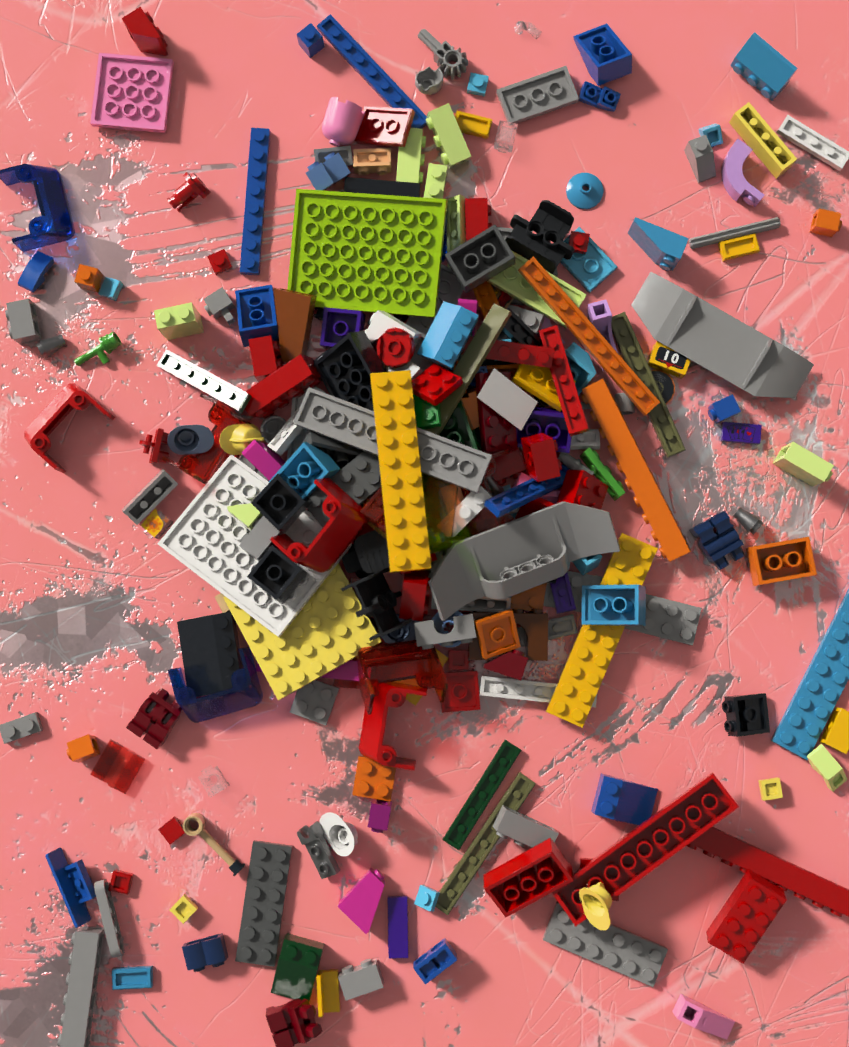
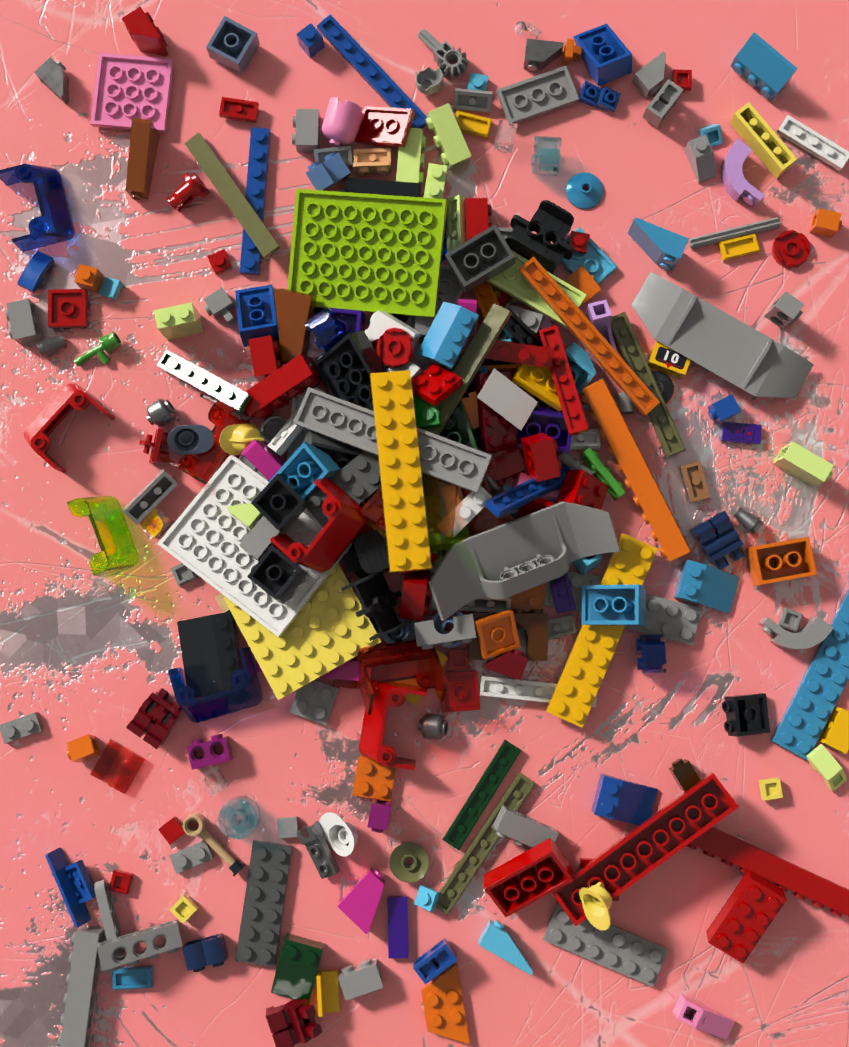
(53, 76): none -> flat silver slope
(68, 308): none -> red plate
(112, 532): none -> clear neon green windscreen
(127, 942): none -> light grey brick
(141, 158): none -> dark orange slope
(160, 412): none -> flat silver head
(182, 574): none -> light grey tile
(191, 856): none -> light grey plate
(211, 756): none -> magenta brick
(232, 195): none -> olive tile
(233, 45): none -> sand blue brick
(239, 109): none -> red plate
(239, 828): none -> clear light blue brick
(287, 827): none -> light grey tile
(307, 130): none -> light grey brick
(326, 329): none -> clear blue brick
(409, 872): none -> olive dish
(423, 324): none -> light grey tile
(433, 726): none -> flat silver head
(445, 1006): none -> orange wing
(472, 100): none -> light grey plate
(500, 942): none -> medium azure slope
(541, 53): none -> flat silver slope
(546, 155): none -> clear light blue brick
(570, 52): none -> orange tile
(584, 282): none -> orange piece
(651, 76): none -> light grey slope
(651, 653): none -> clear blue brick
(662, 103): none -> brick
(682, 78): none -> red plate
(684, 774): none -> dark brown brick
(695, 481): none -> medium nougat plate
(706, 586): none -> dark azure slope
(785, 310): none -> light grey brick
(790, 619): none -> light grey tile
(791, 249): none -> red tile
(810, 635): none -> light grey arch

